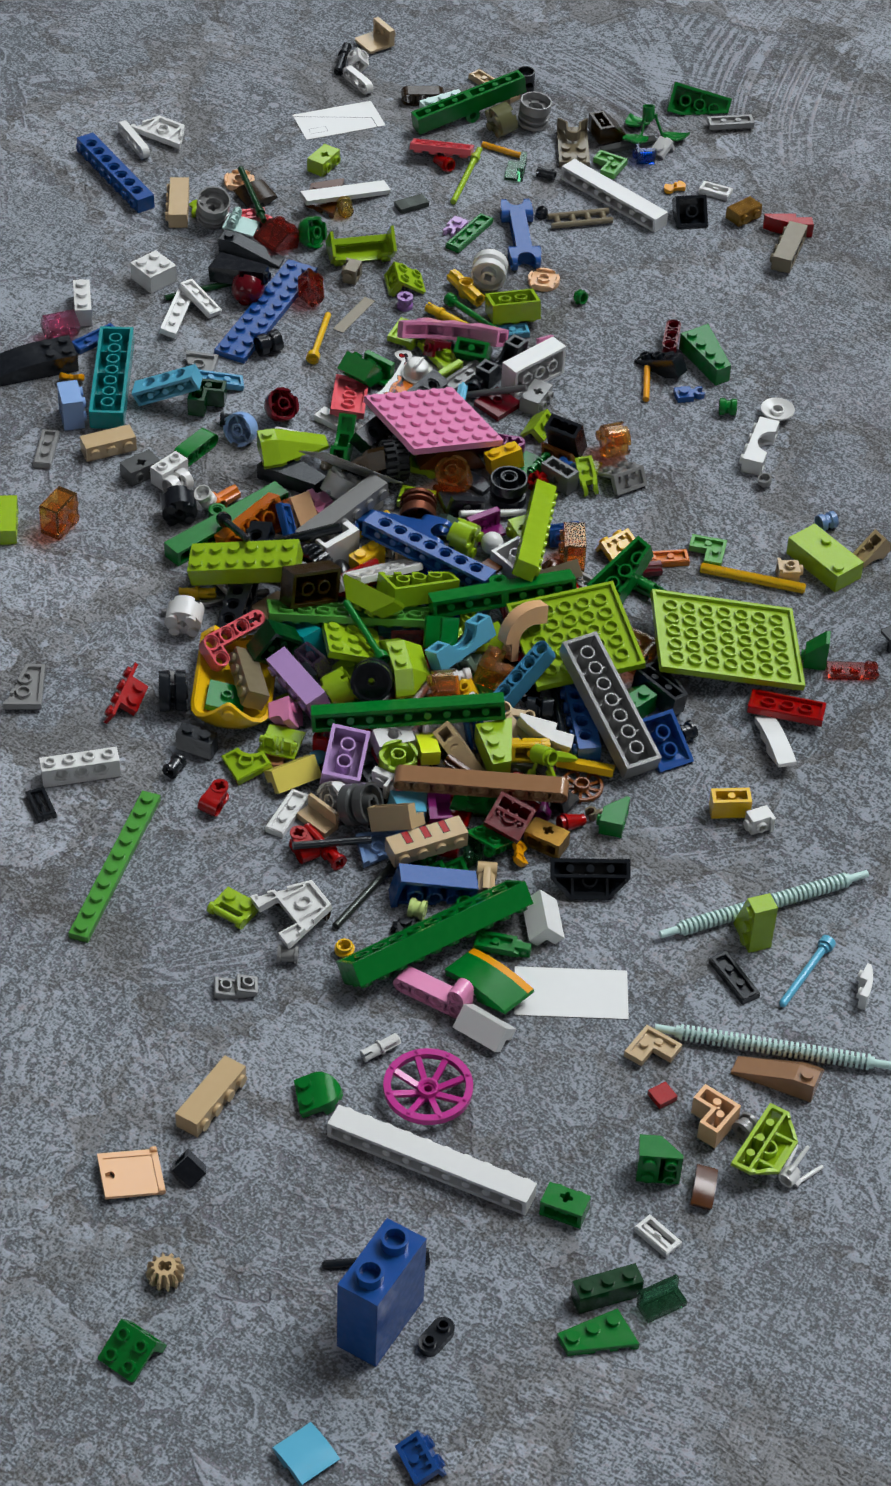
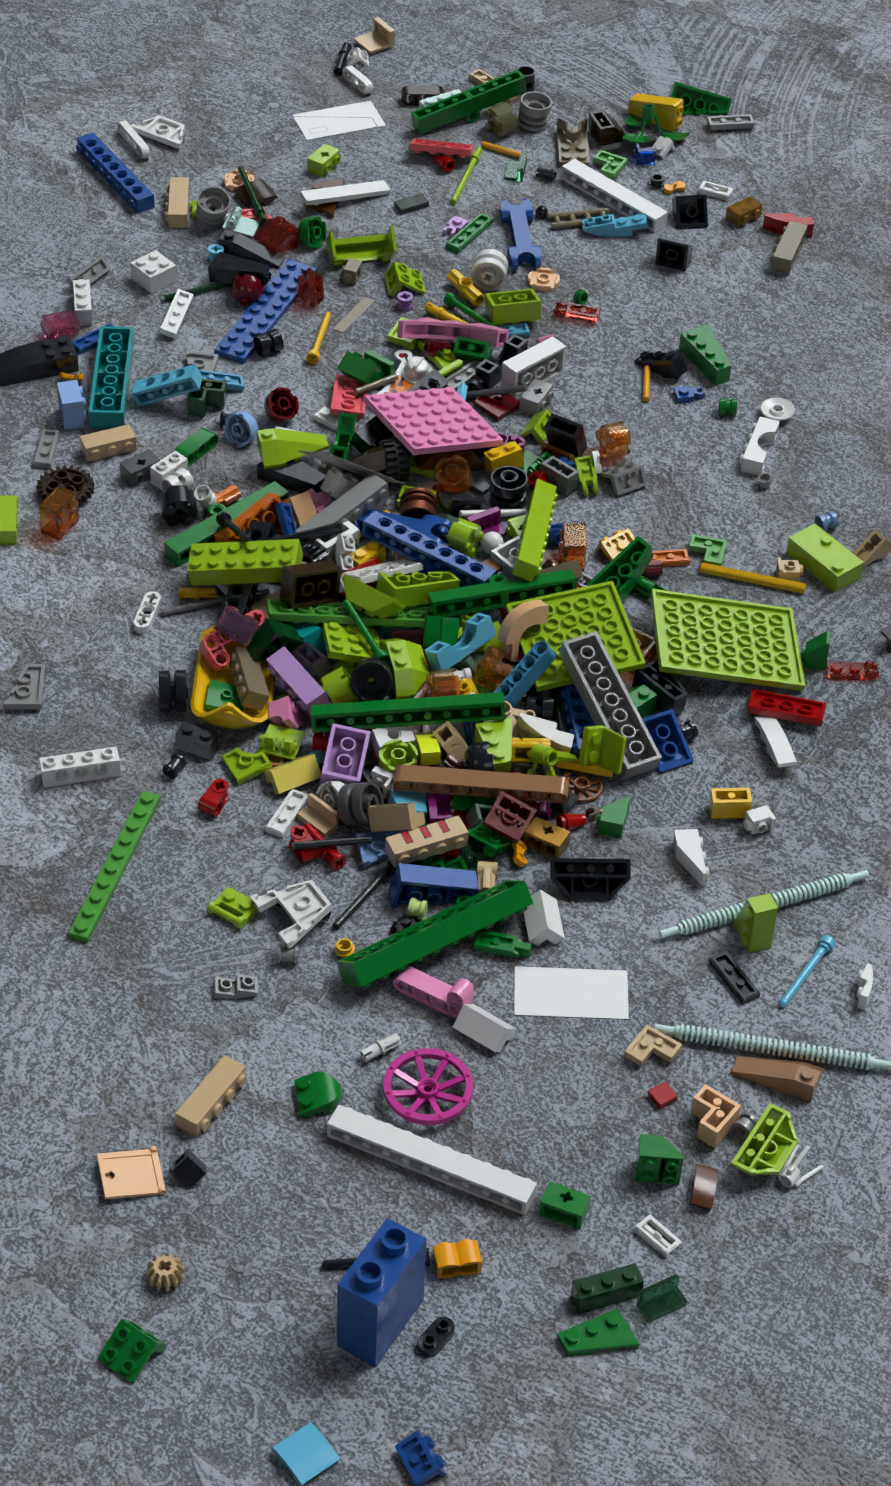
(45, 815): black tile -> none
(68, 478): none -> dark brown gear
(91, 271): none -> light grey plate
(129, 694): red bracket -> none
(148, 618): none -> white beam
(184, 616): white brick -> none
(200, 298): white tile -> none
(214, 250): none -> medium azure wheel
(236, 625): none -> clear purple brick
(344, 207): clear yellow wheel -> none
(344, 548): none -> white slope
(375, 384): none -> dark tan bar
(457, 1258): none -> light orange brick
(477, 815): none -> sand green panel
(478, 758): none -> black cylinder
(492, 981): green slope -> none
(577, 311): none -> clear red hinge
(596, 460): none -> white tile
(602, 747): none -> lime bracket
(611, 227): none -> medium azure slope
(657, 180): none -> black plate
(667, 108): none -> yellow slope
(671, 336): dark red beam -> none
(673, 253): none -> black slope
(689, 853): none -> white slope

